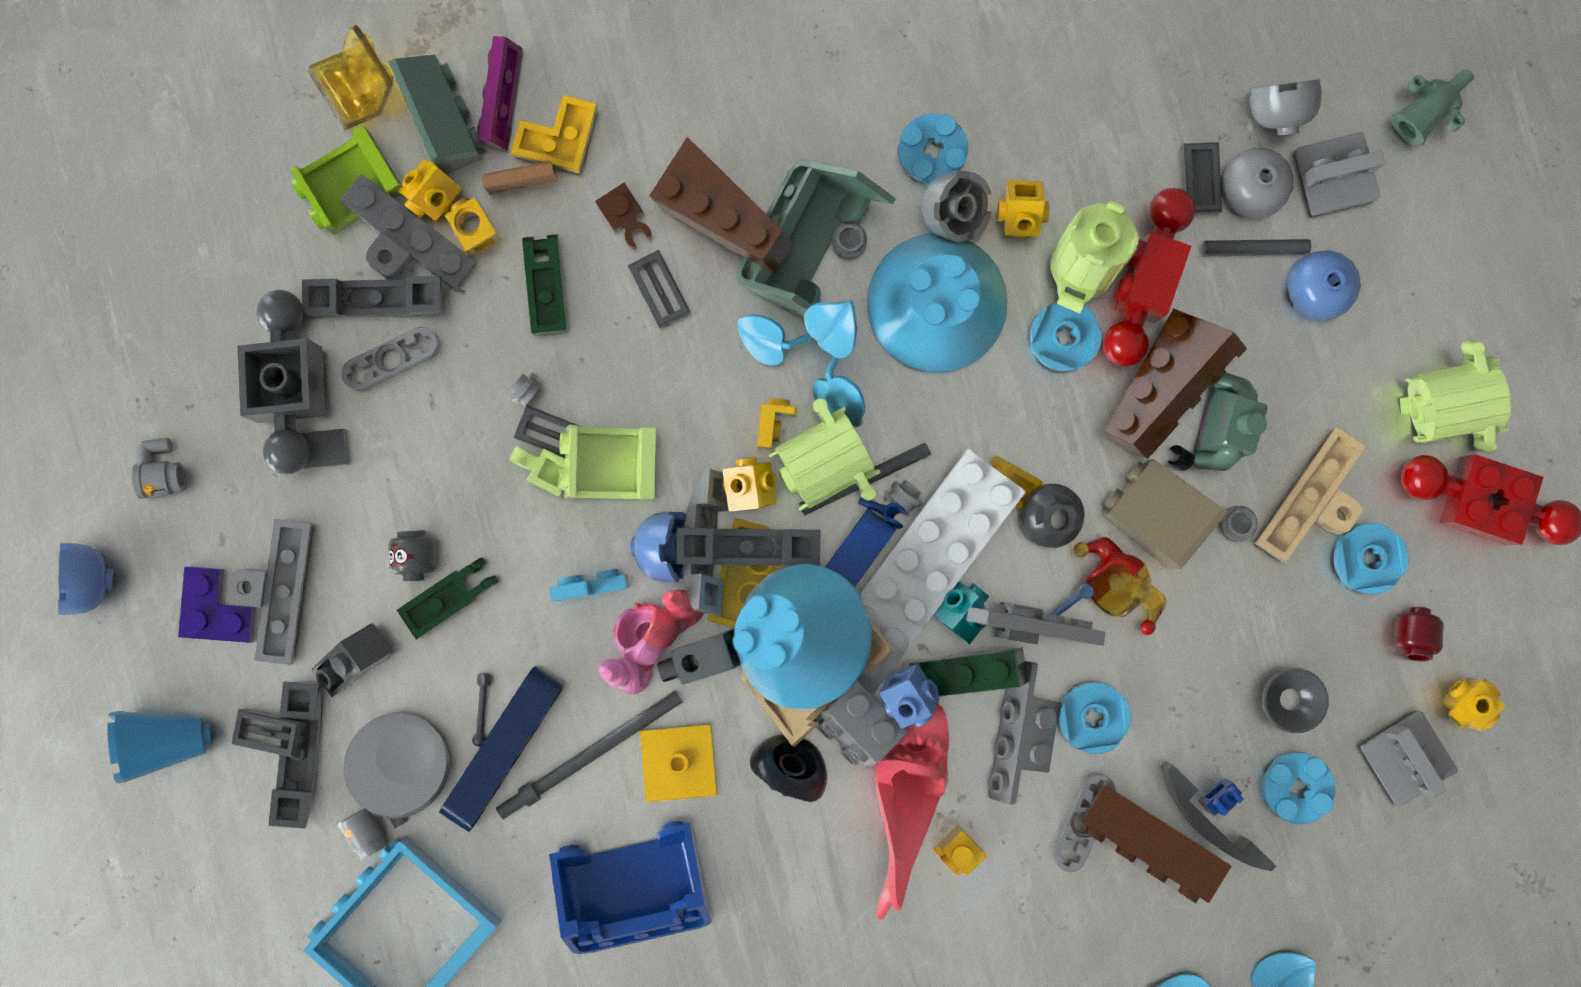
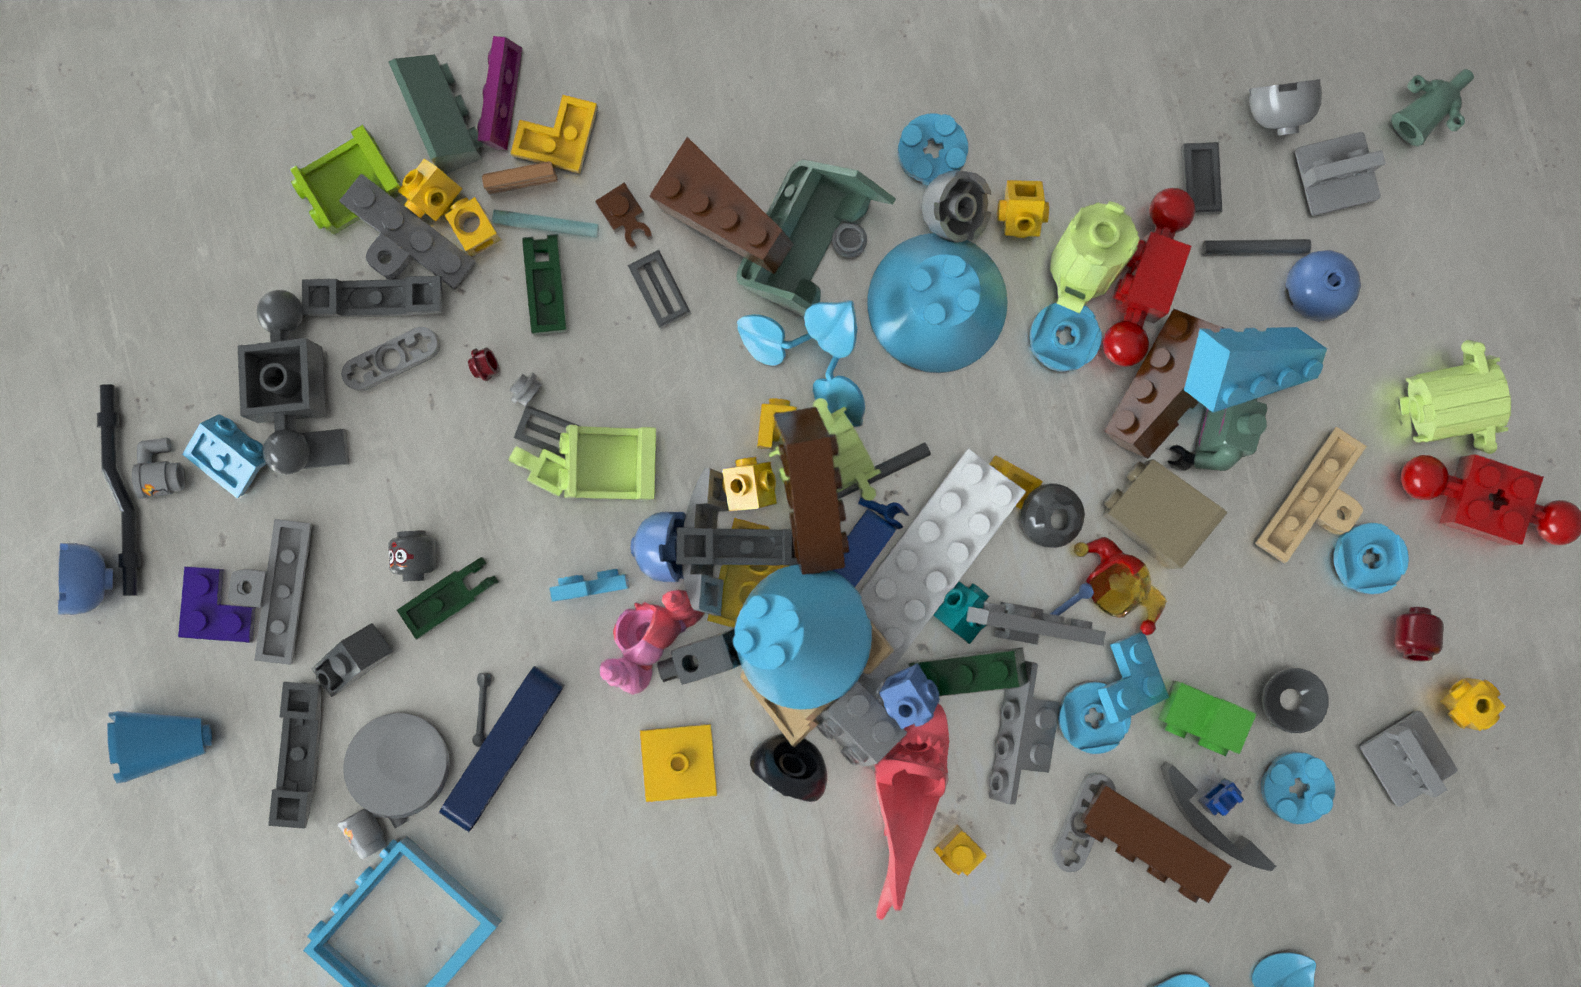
(108, 421): none -> black bar
(225, 454): none -> medium azure bracket
(294, 737): dark grey tile -> none
(353, 80): clear yellow bracket -> none
(483, 364): none -> dark red plate
(531, 792): dark grey bar -> none
(545, 223): none -> clear light blue bar
(630, 891): blue windscreen -> none
(812, 490): none -> reddish brown wedge
(906, 495): light grey plate -> none
(1140, 681): none -> medium azure plate
(1214, 720): none -> bright green brick
(1239, 523): light grey plate -> none
(1250, 364): none -> medium azure wedge
(1257, 183): light grey cylinder -> none

